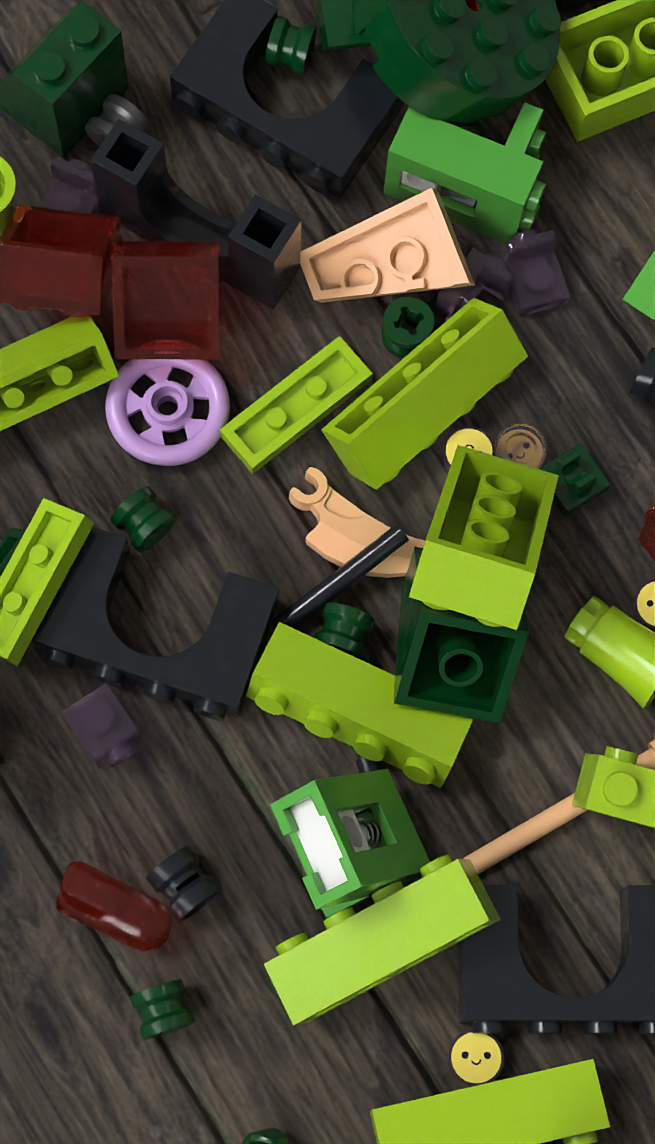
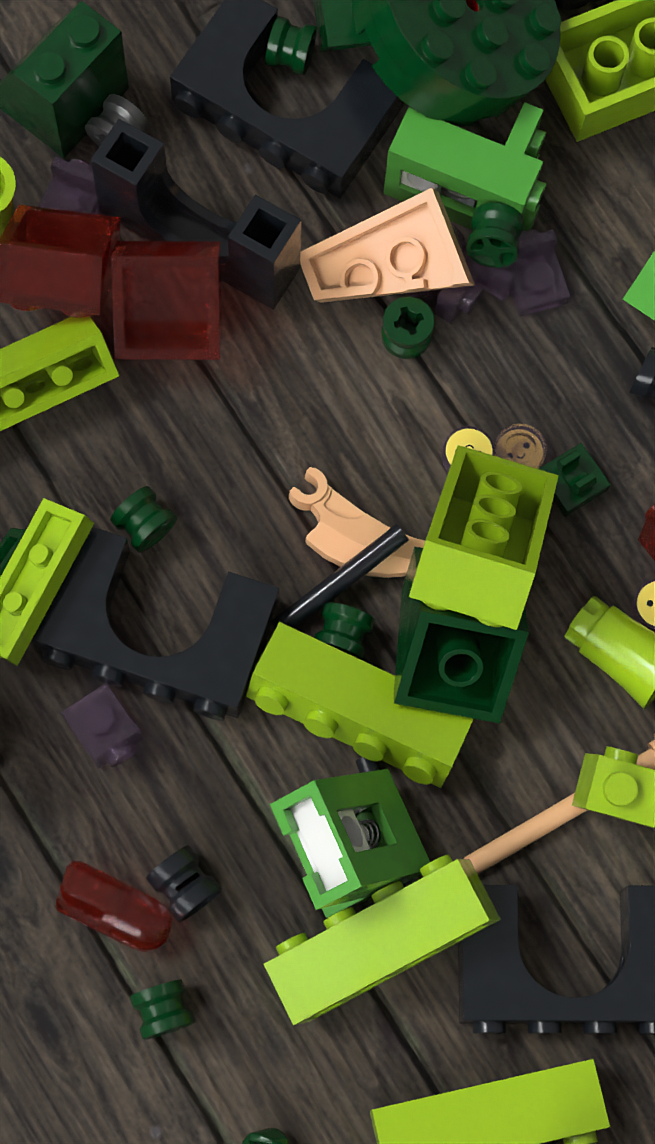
(149, 445): lavender plate -> none
(296, 404): lime plate -> none
(425, 393): lime brick -> none
(475, 1058): light yellow tile -> none
(495, 235): none -> dark green wheel

